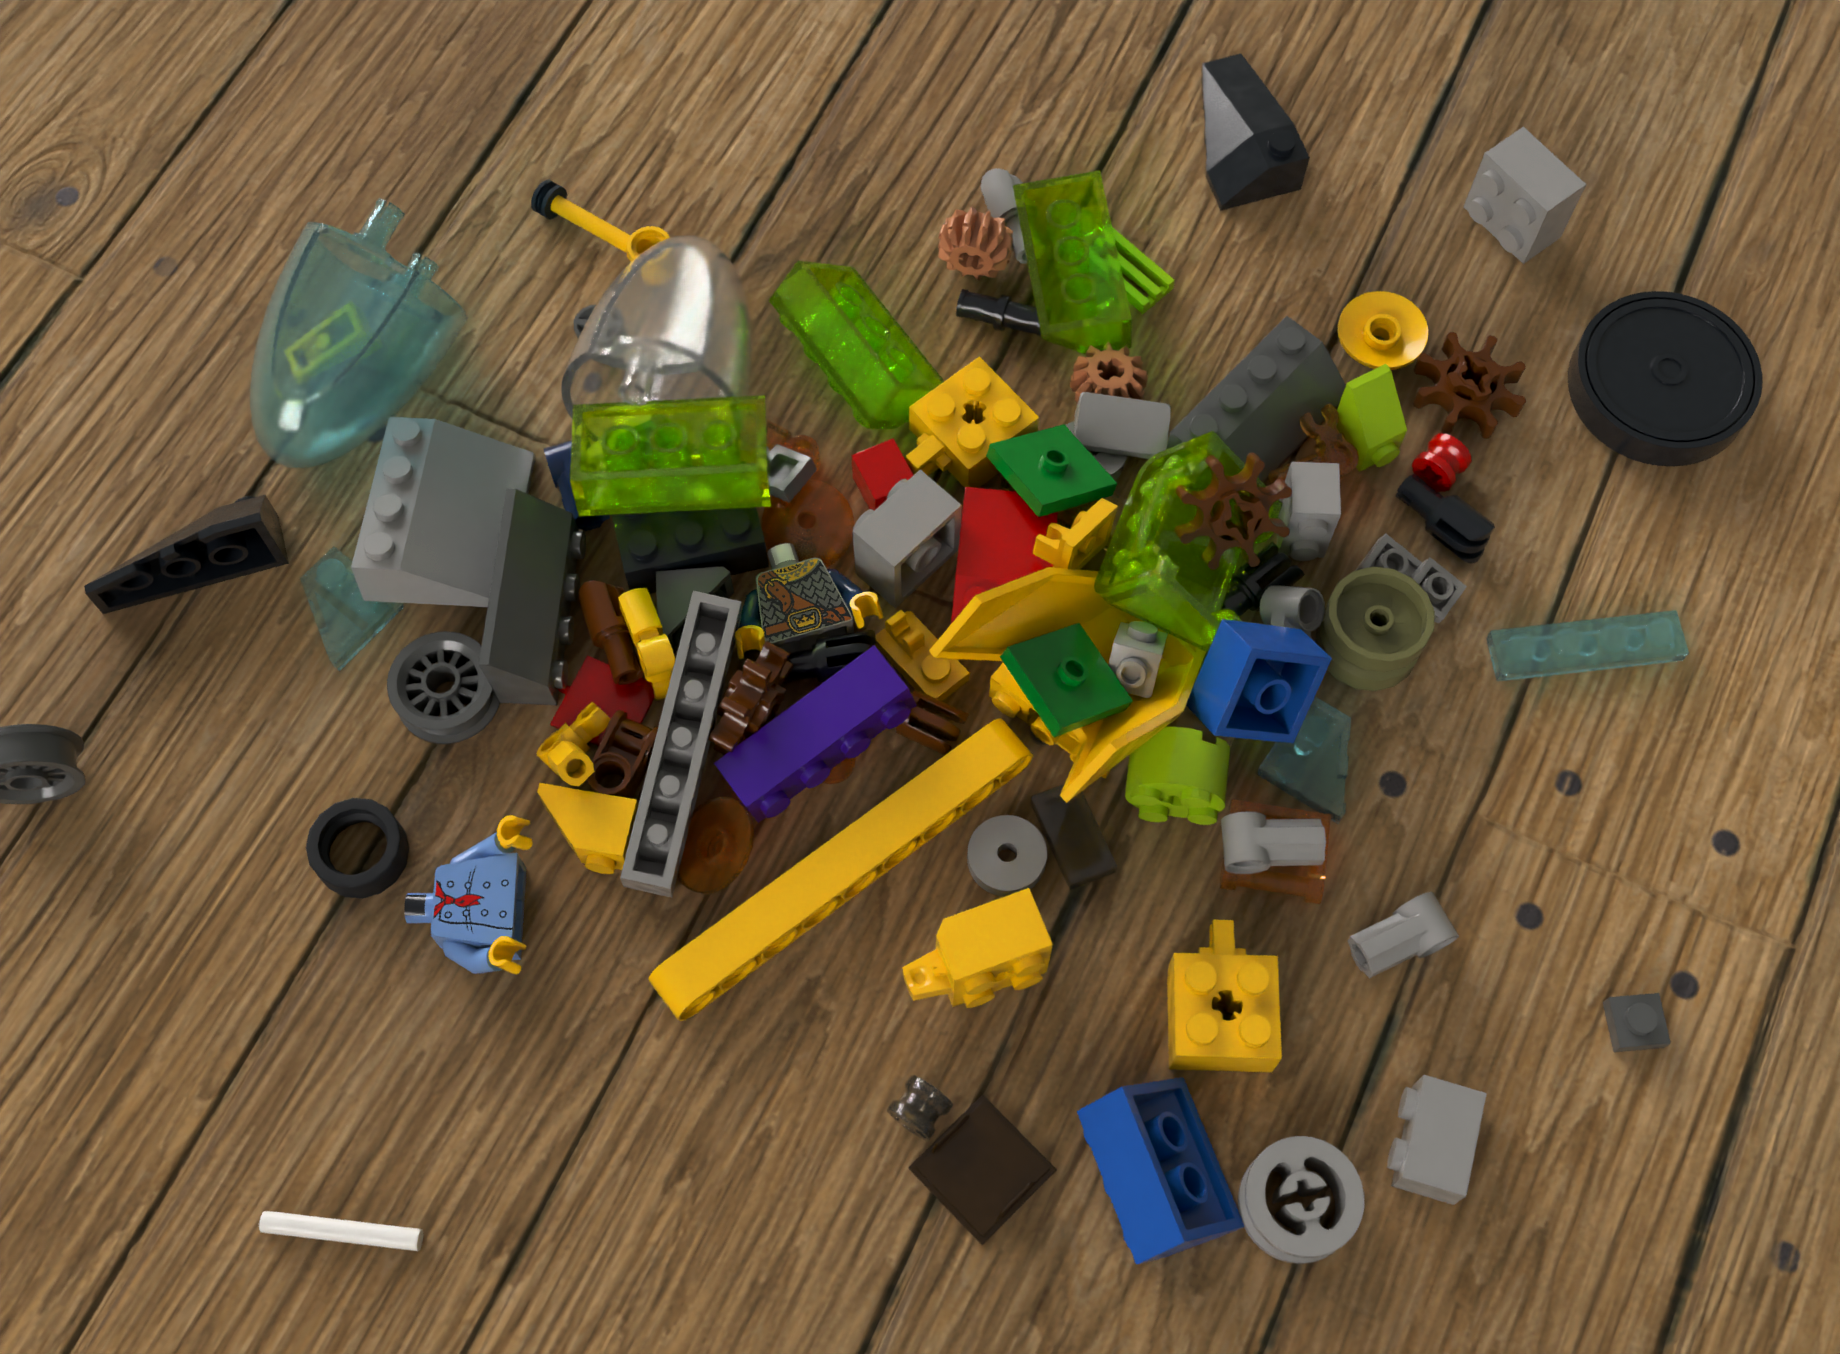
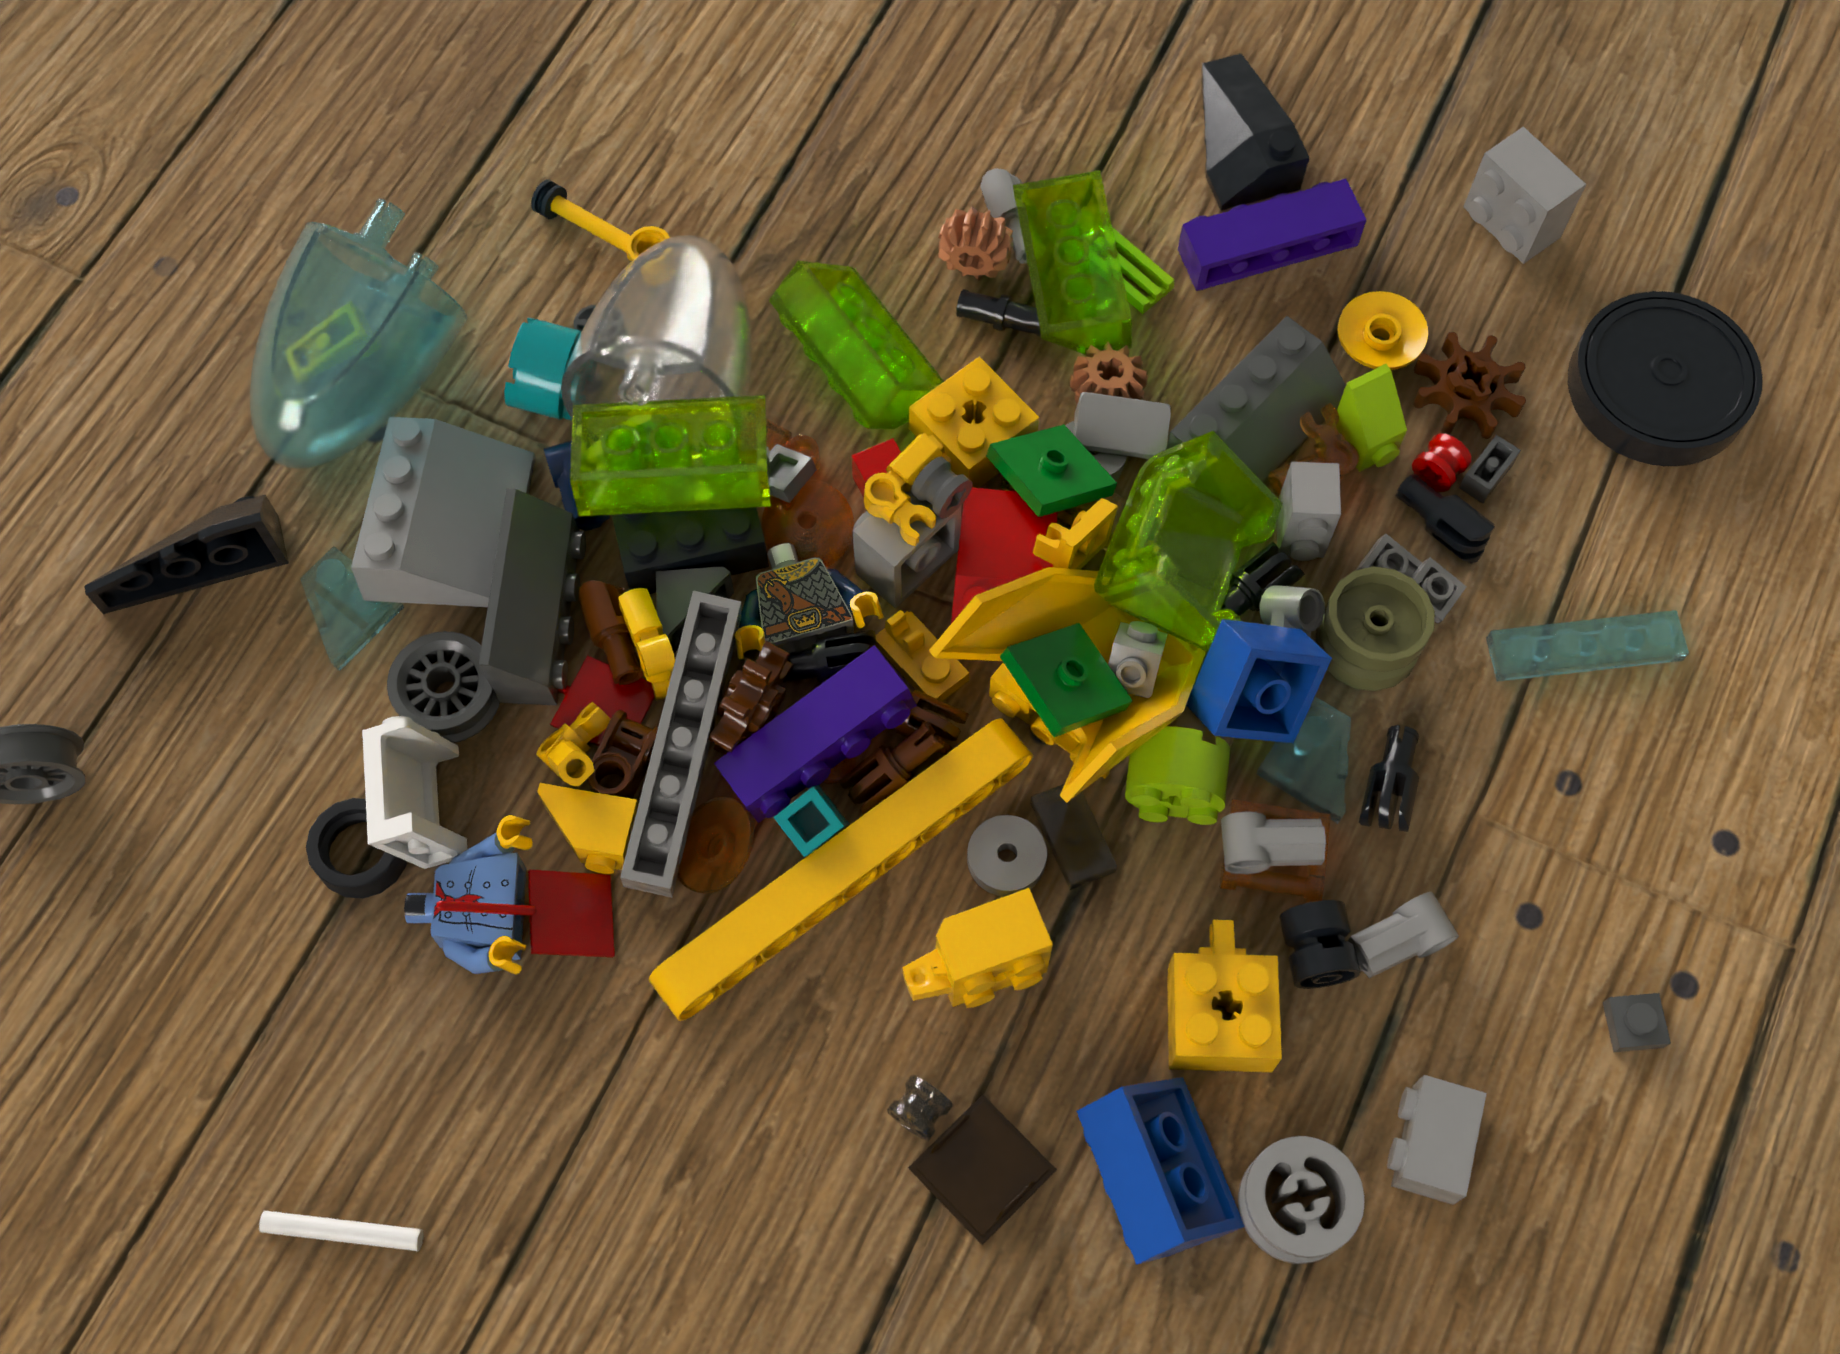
(404, 793): none -> white panel
(538, 366): none -> teal brick
(566, 913): none -> red piece
(811, 820): none -> teal brick
(885, 491): none -> yellow bar
(890, 767): none -> reddish brown arm
(941, 487): none -> dark grey wheel
(1250, 510): reddish brown gear -> none
(1271, 234): none -> dark purple brick
(1318, 937): none -> black wheel
(1394, 779): none -> black arm
(1489, 469): none -> dark grey piece

